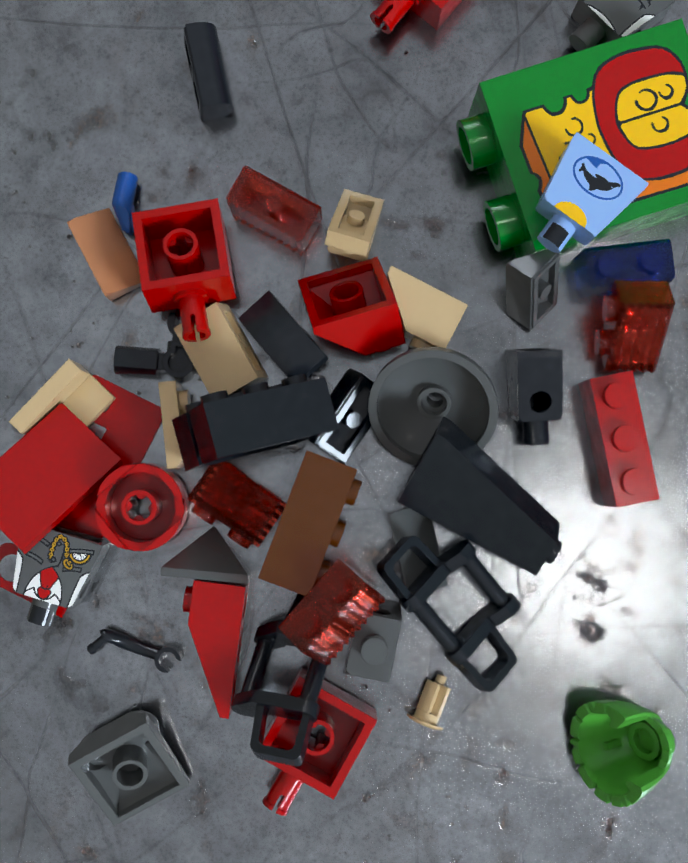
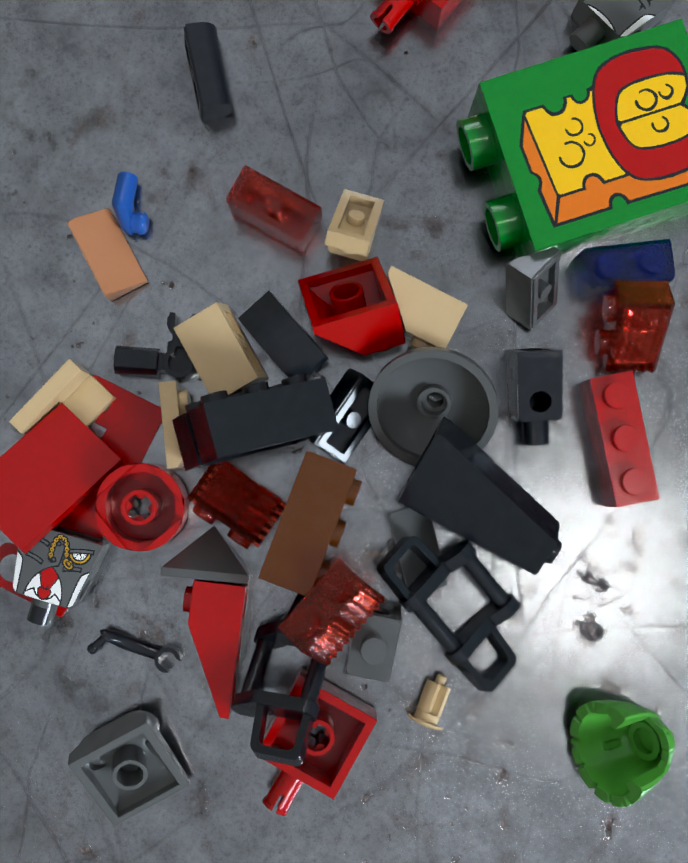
(184, 261): red brick -> none
(584, 194): light blue torso -> none

